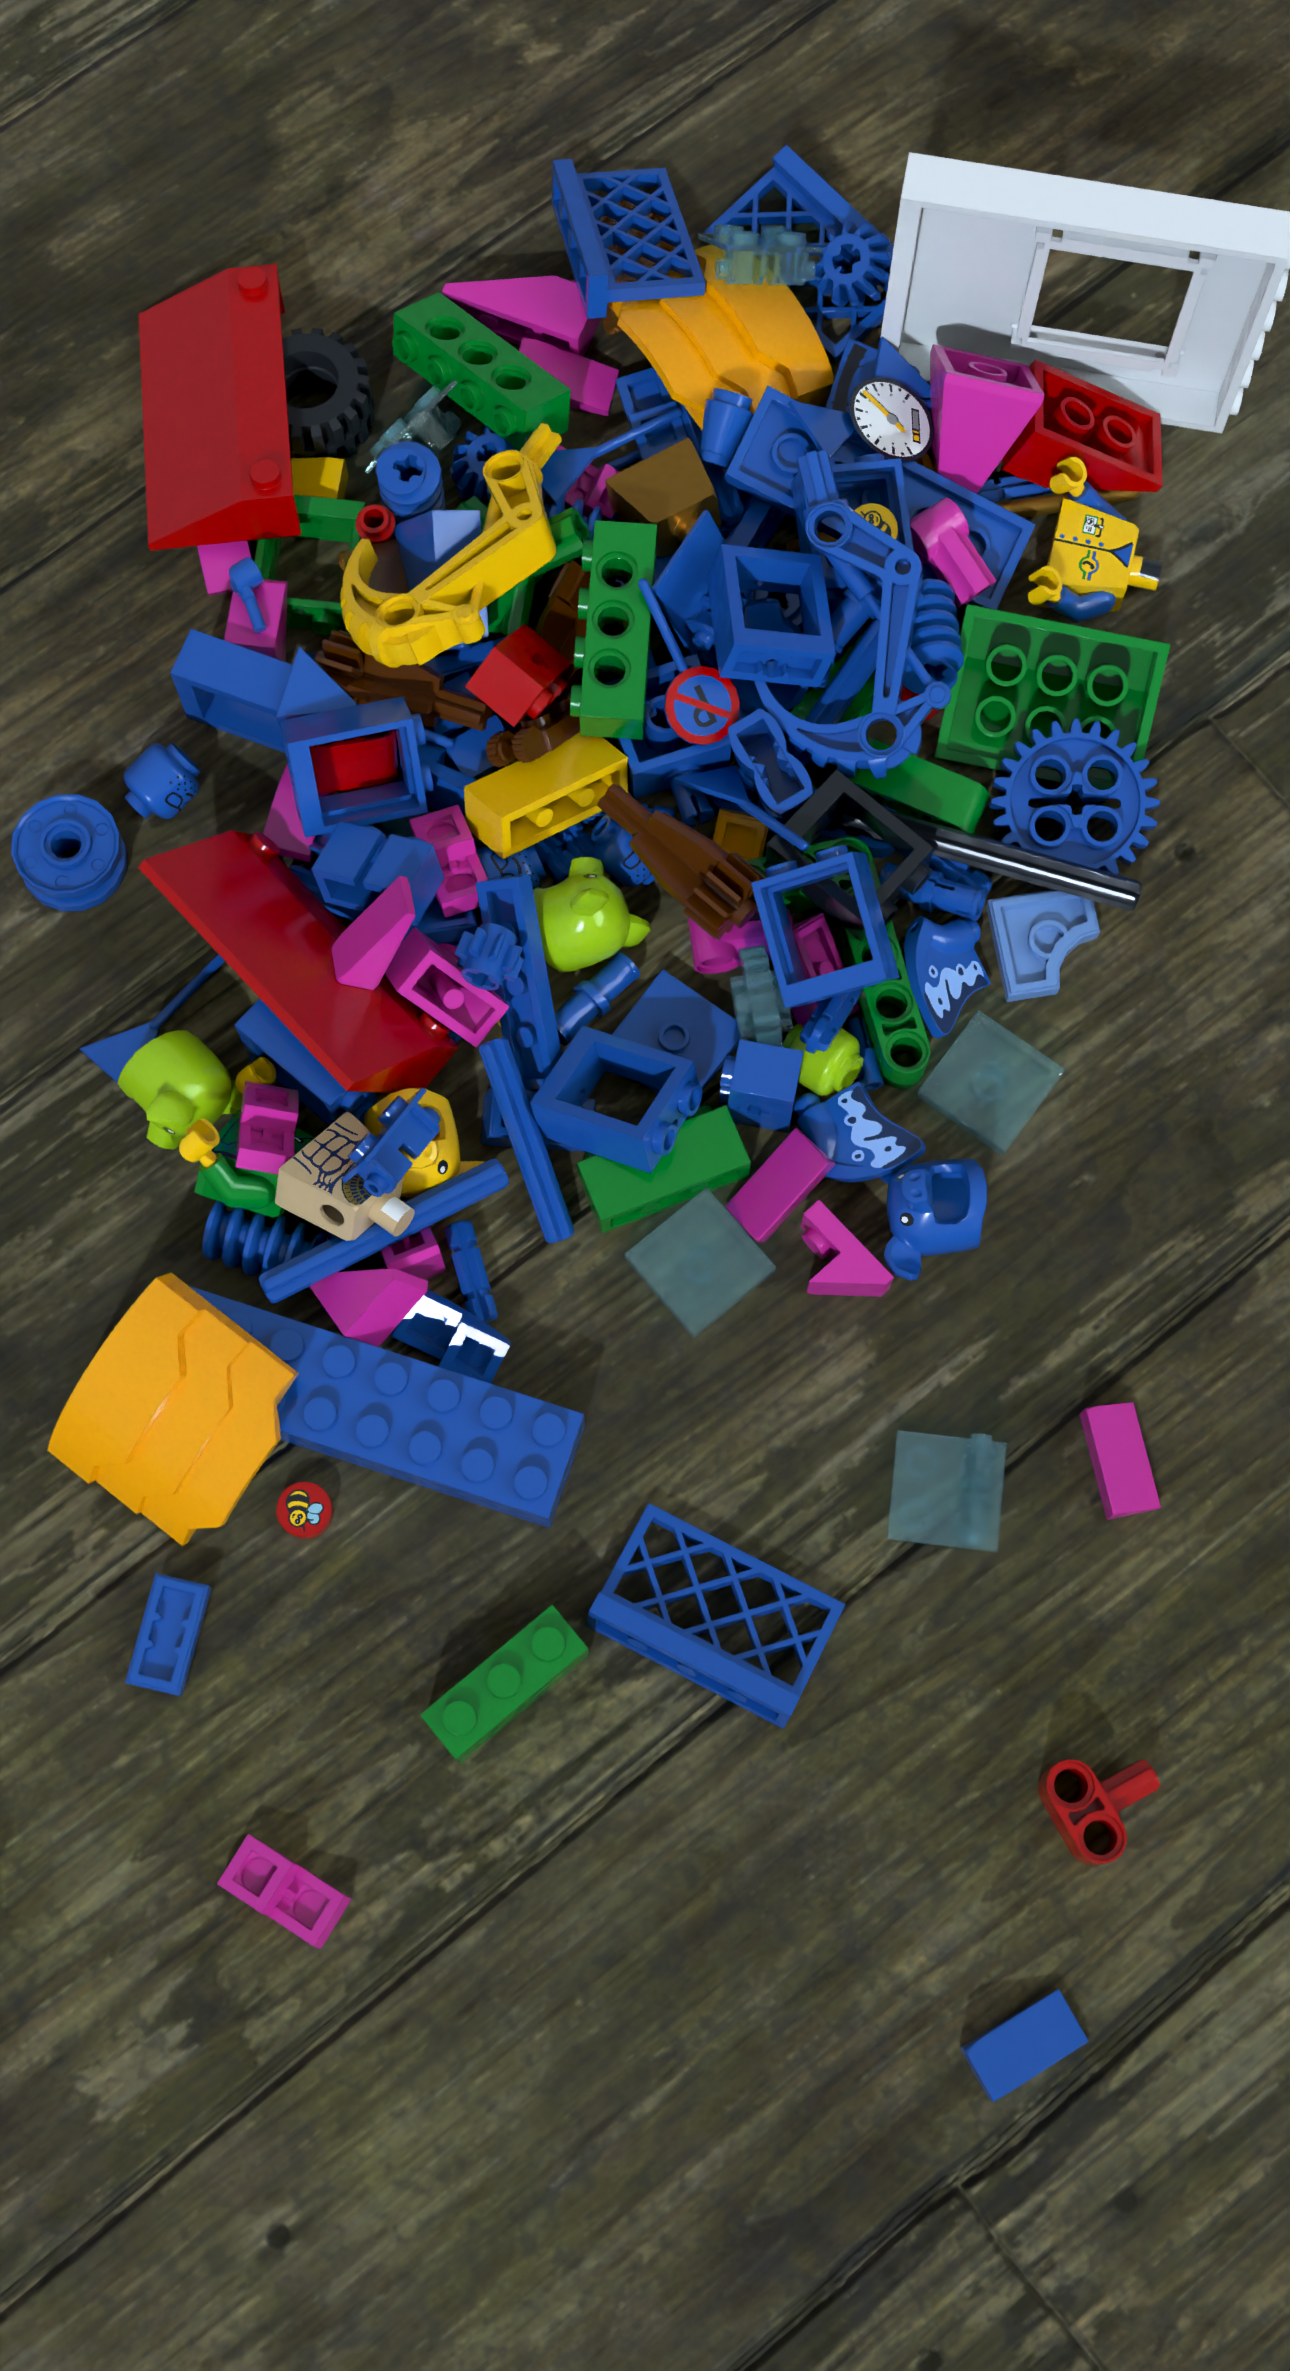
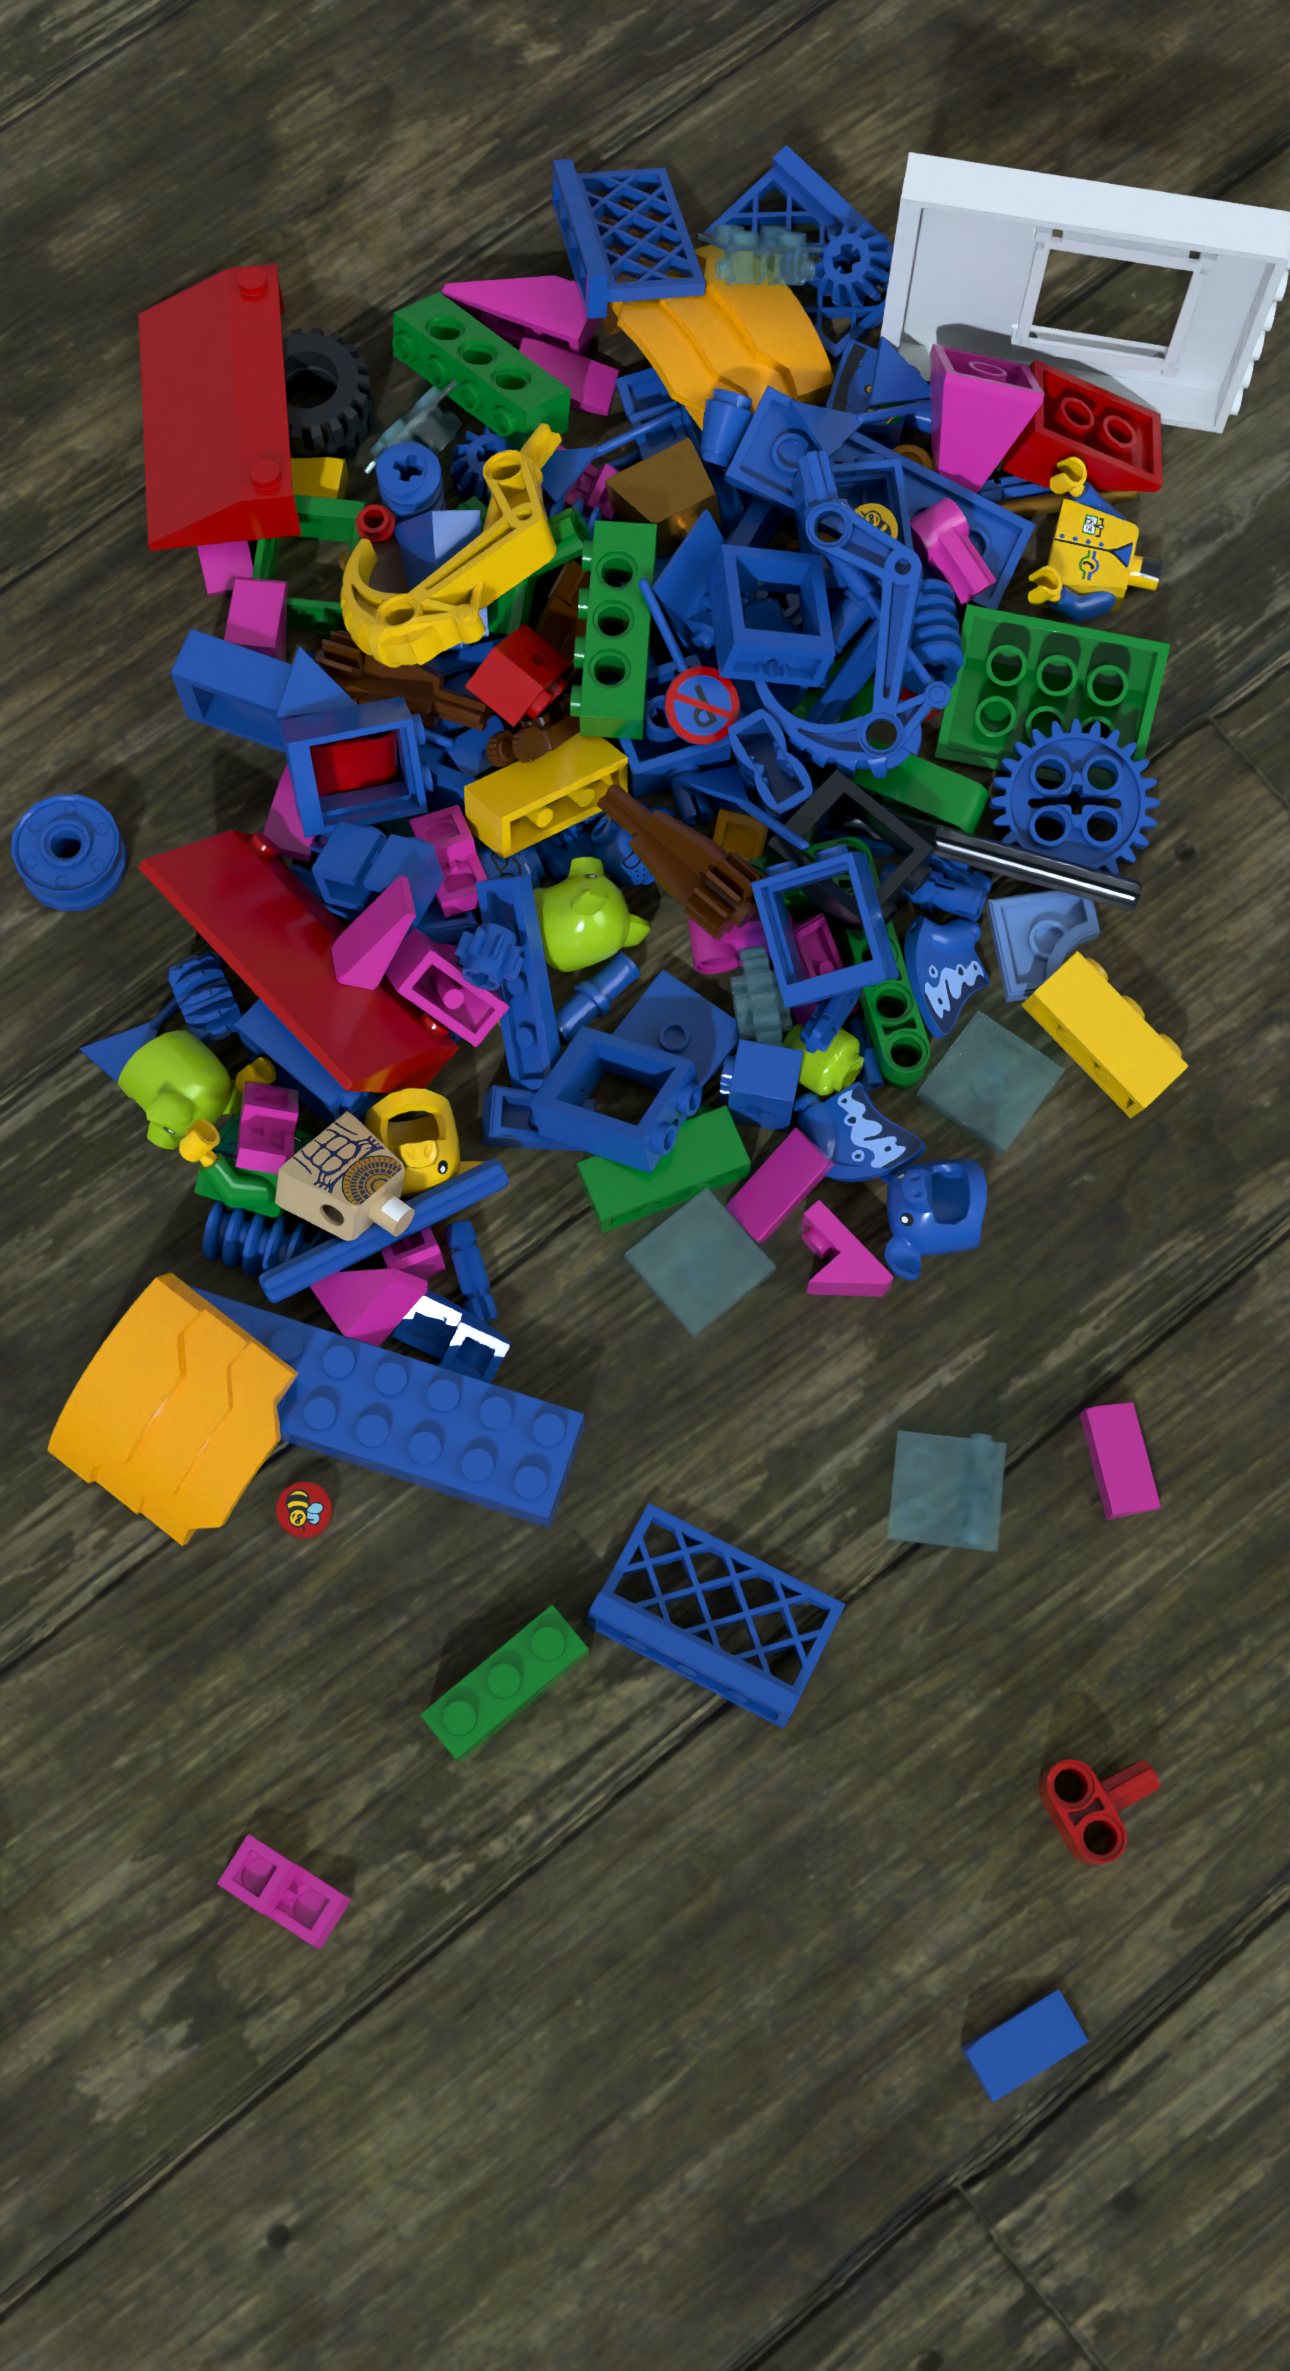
(161, 781): blue head -> none
(168, 1635): blue plate -> none
(205, 997): none -> blue gear
(243, 579): blue hand -> none
(378, 1156): blue hinge -> none
(526, 1140): blue axle -> none
(891, 419): white sticker -> none
(1106, 1034): none -> yellow brick

